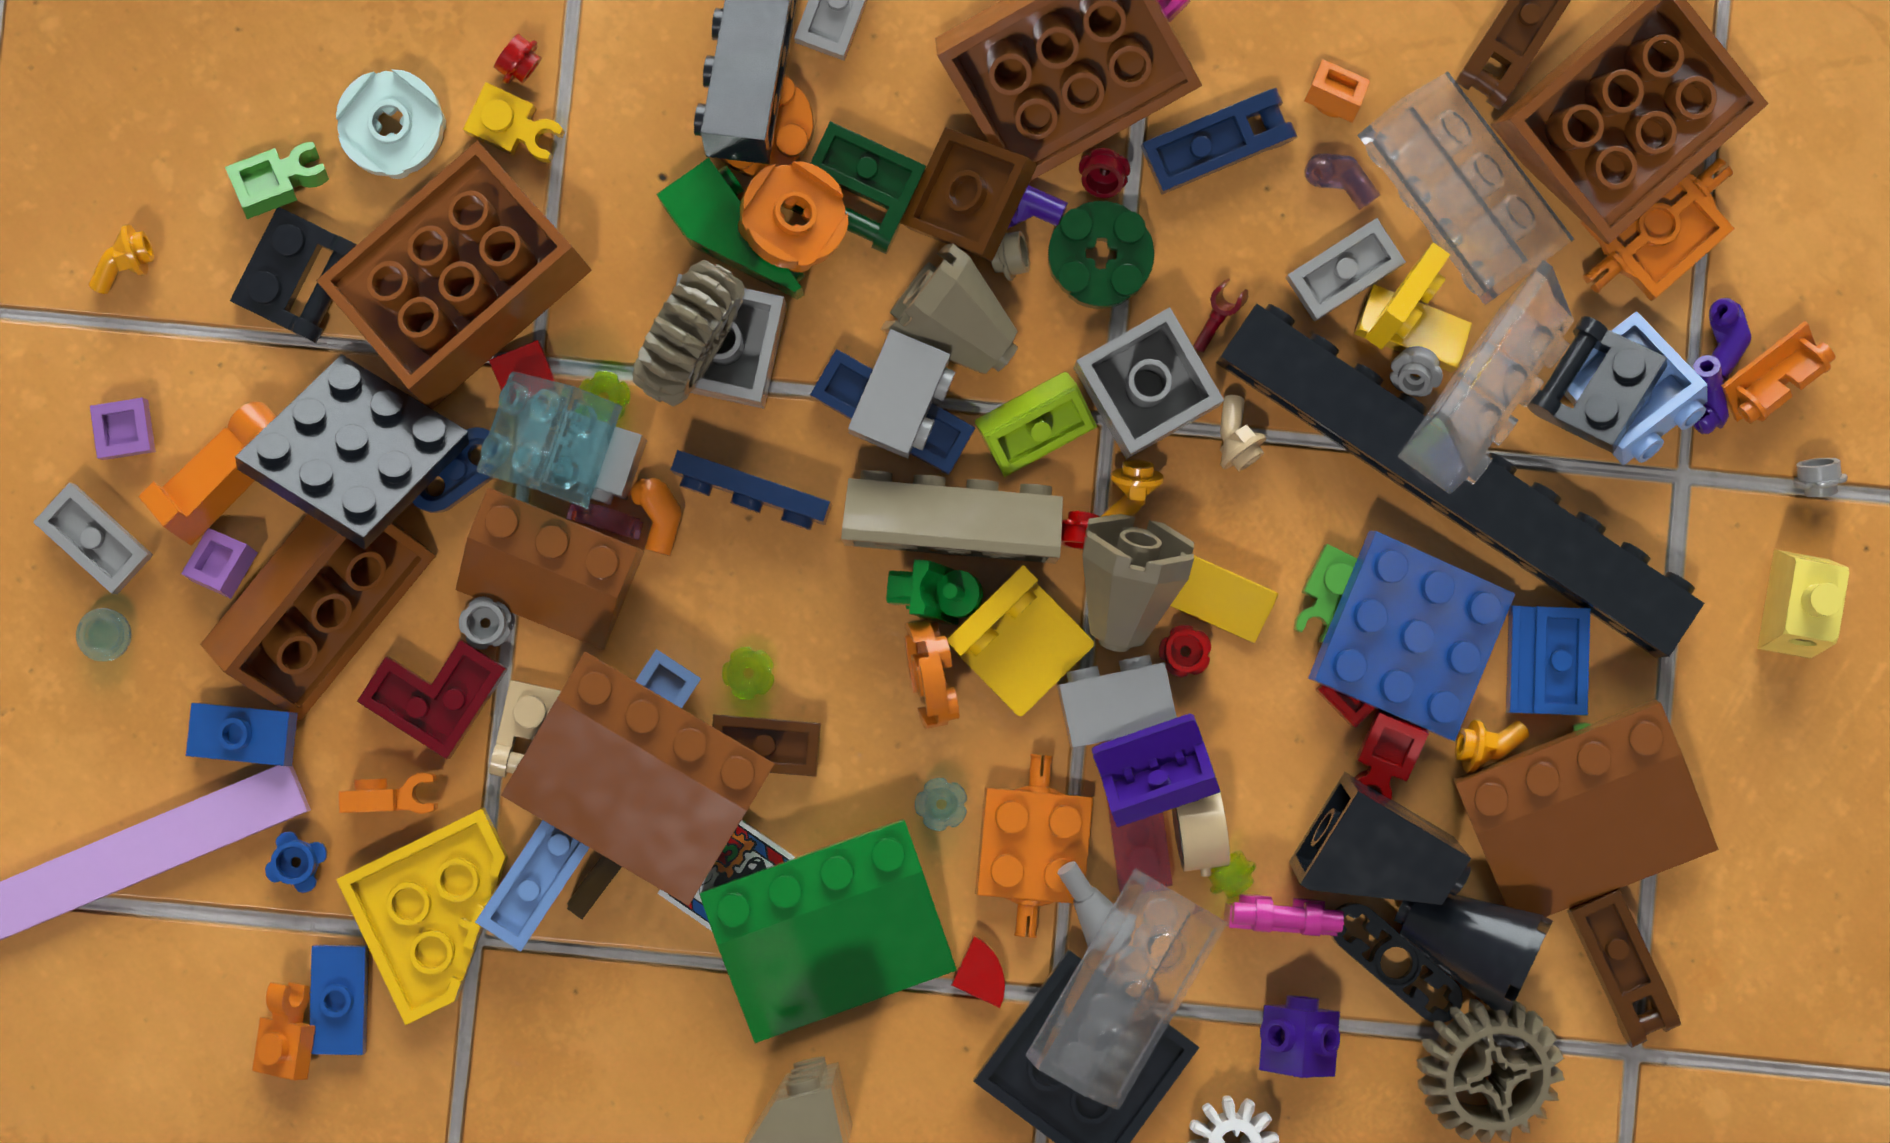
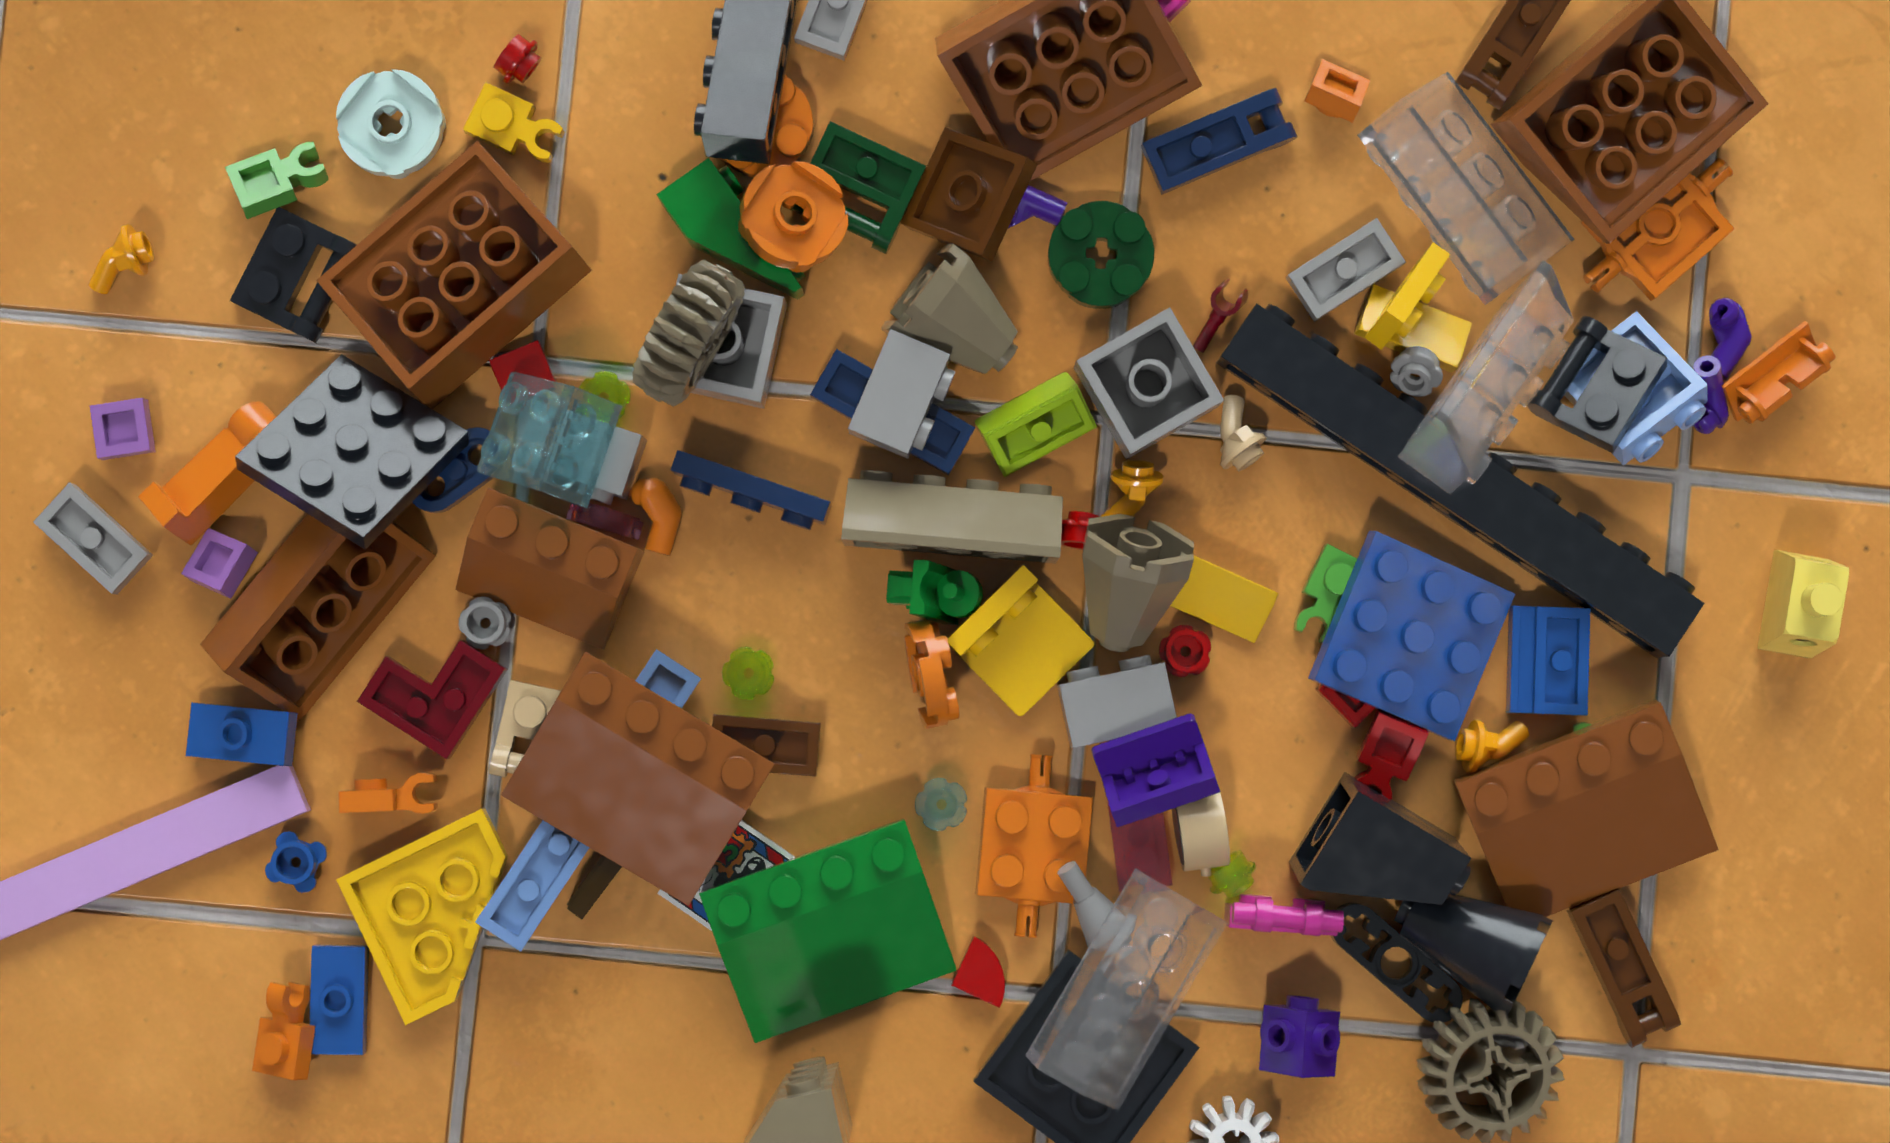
(103, 634): clear light blue plate -> none
(1012, 256): dark tan plate -> none
(1104, 182): dark red plate -> none
(1344, 173): arm -> none
(1819, 476): light grey plate -> none

